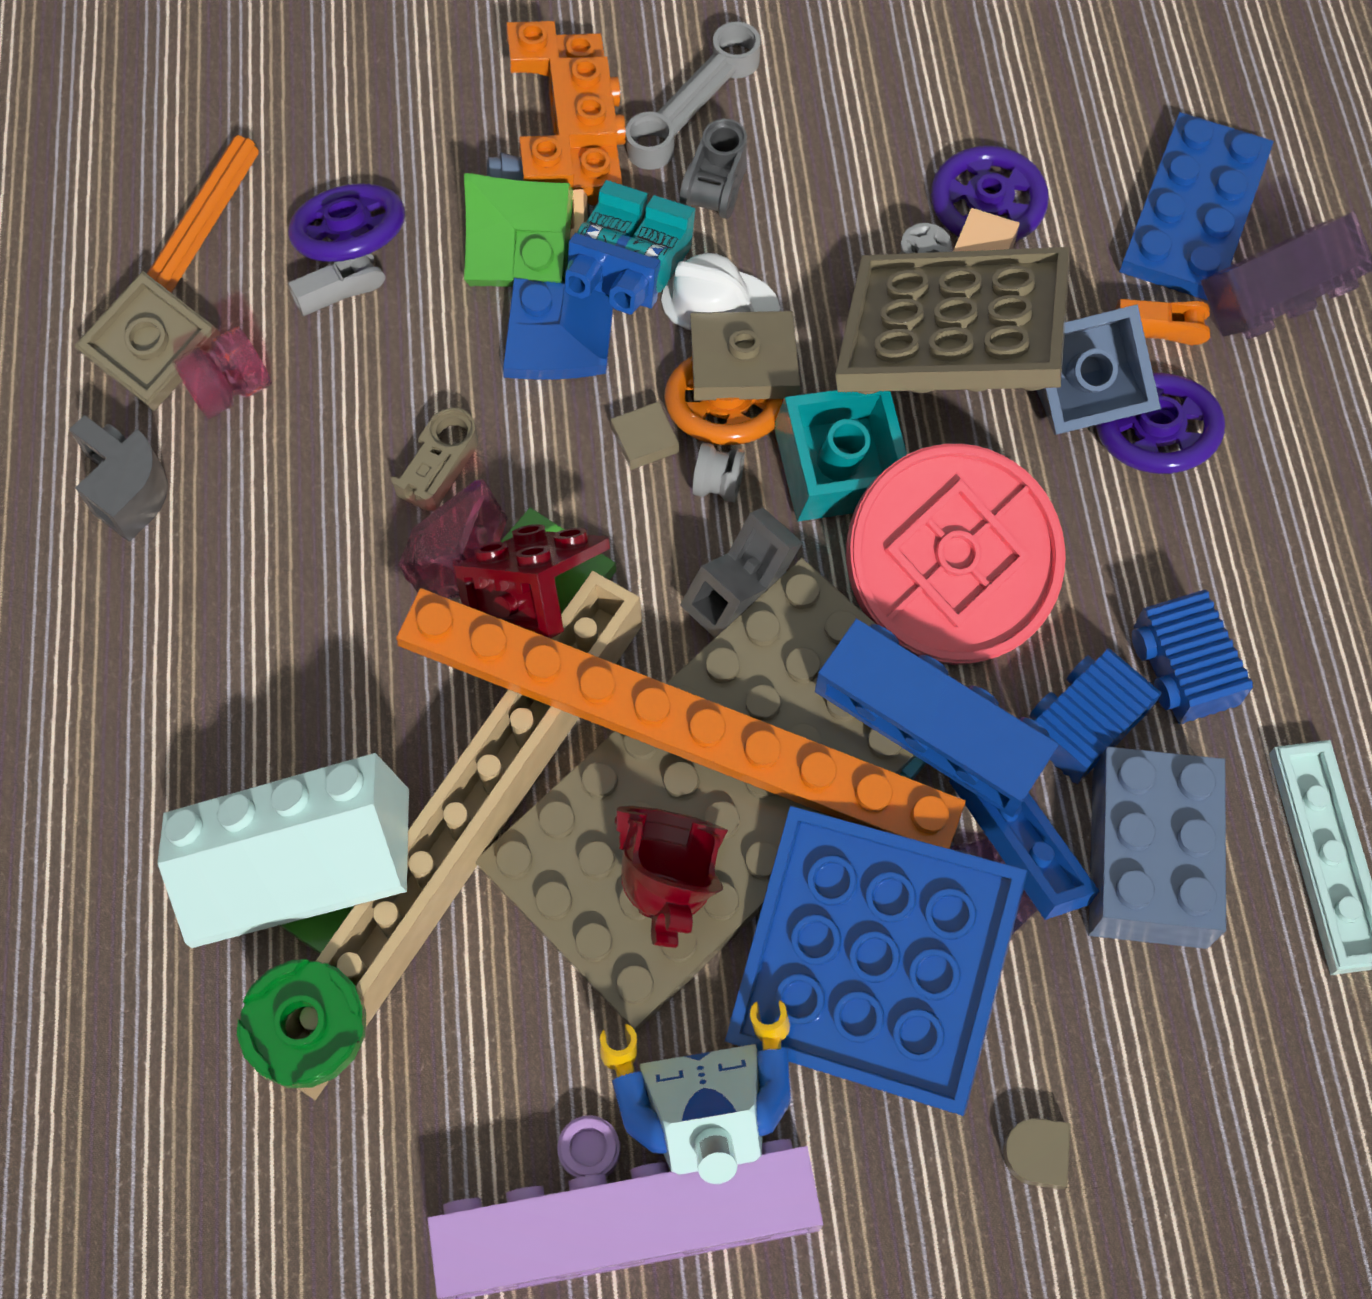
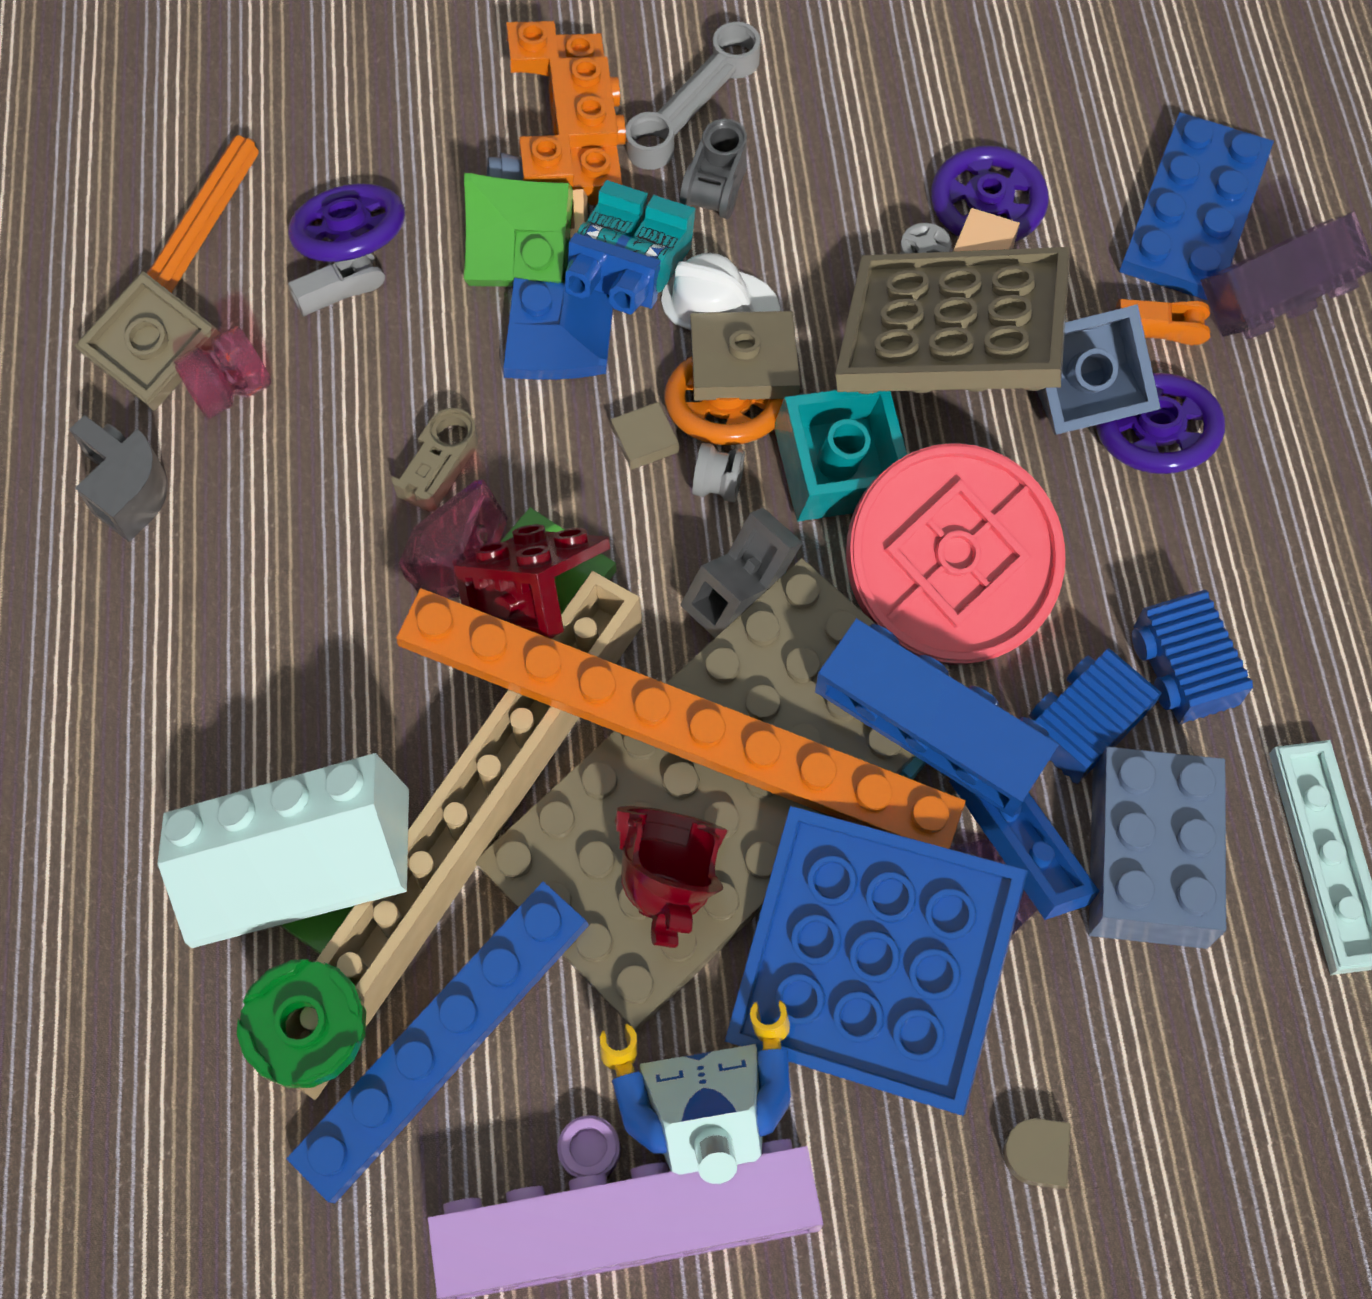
(437, 1043): none -> blue plate

